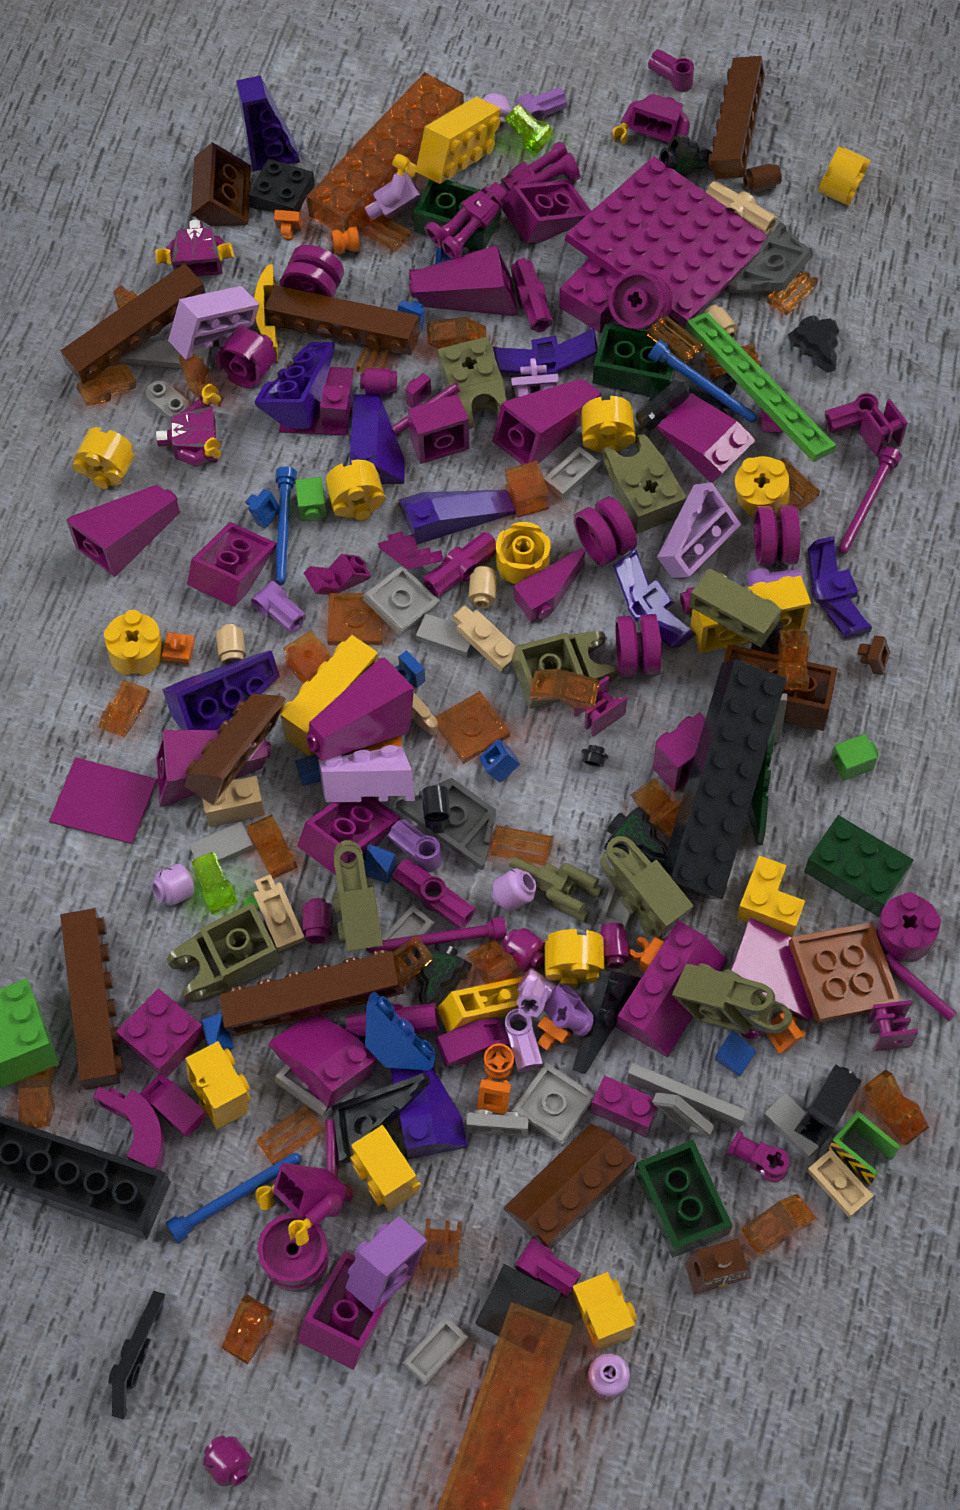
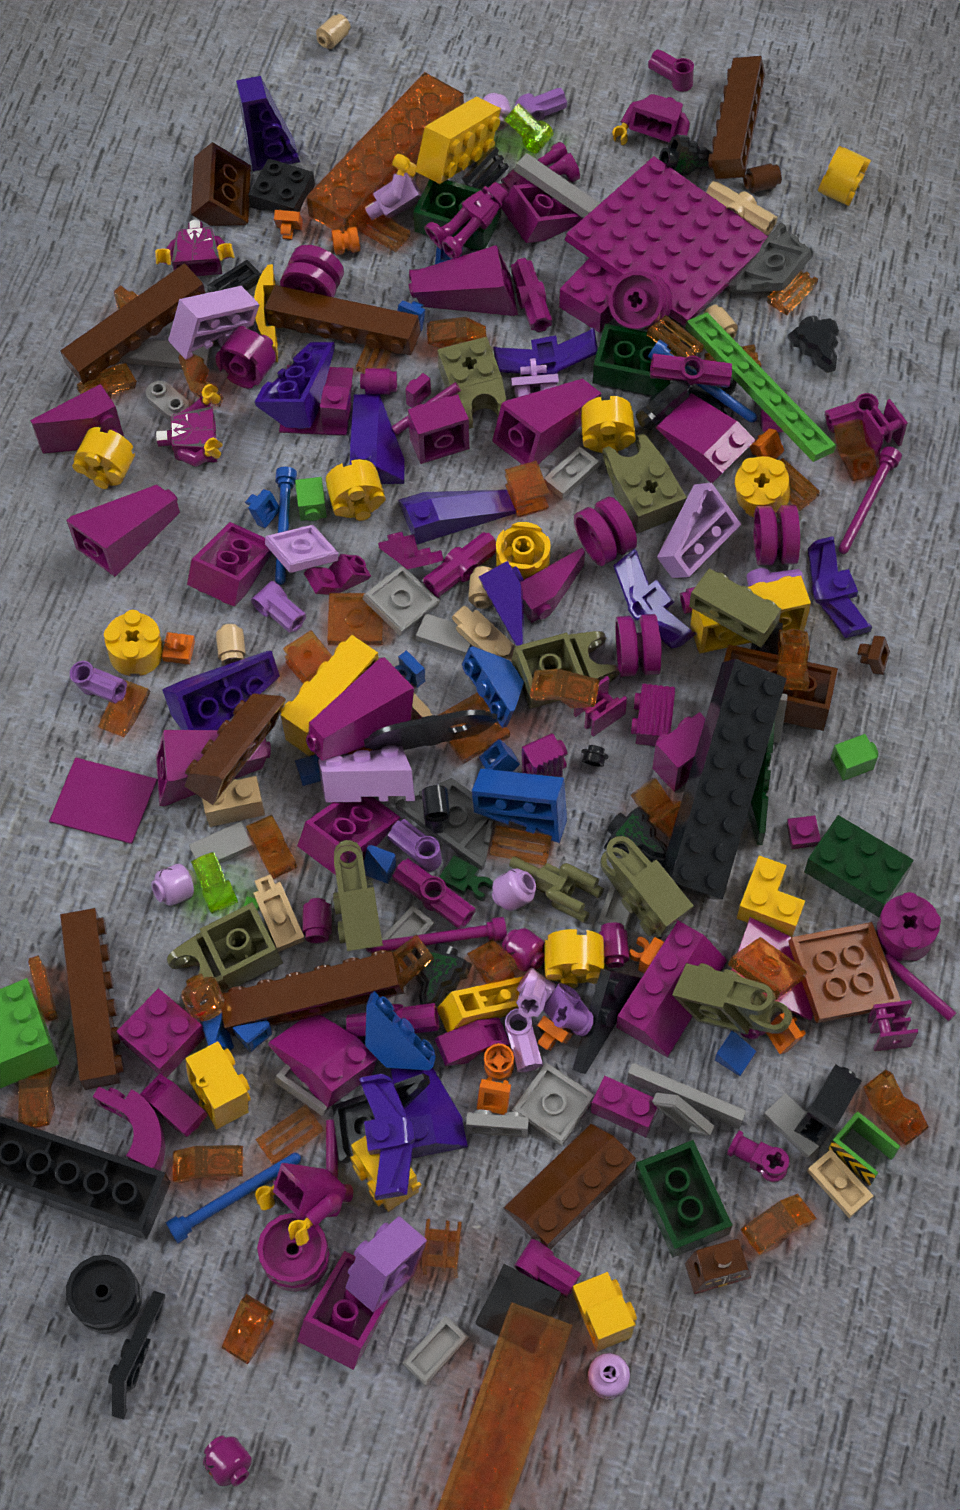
(42, 988): none -> clear orange tile
(67, 424): none -> magenta slope
(97, 682): none -> medium lavender piece
(107, 1276): none -> black wheel
(203, 997): none -> clear orange head
(208, 1162): none -> clear orange slope
(247, 280): none -> black tile
(253, 1034): none -> blue slope
(301, 548): none -> lavender tile
(333, 31): none -> tan brick
(389, 1135): none -> dark purple plate
(432, 730): none -> black piece
(463, 876): none -> dark green plate
(495, 682): none -> blue slope
(498, 161): none -> black tile
(506, 595): none -> dark purple slope
(522, 799): none -> blue wedge
(544, 757): none -> magenta brick
(555, 185): none -> light grey tile
(655, 713): none -> magenta brick
(708, 372): none -> magenta piece
(767, 445): none -> orange tile
(768, 966): none -> clear orange tile
(803, 832): none -> magenta plate
(851, 445): none -> clear orange slope

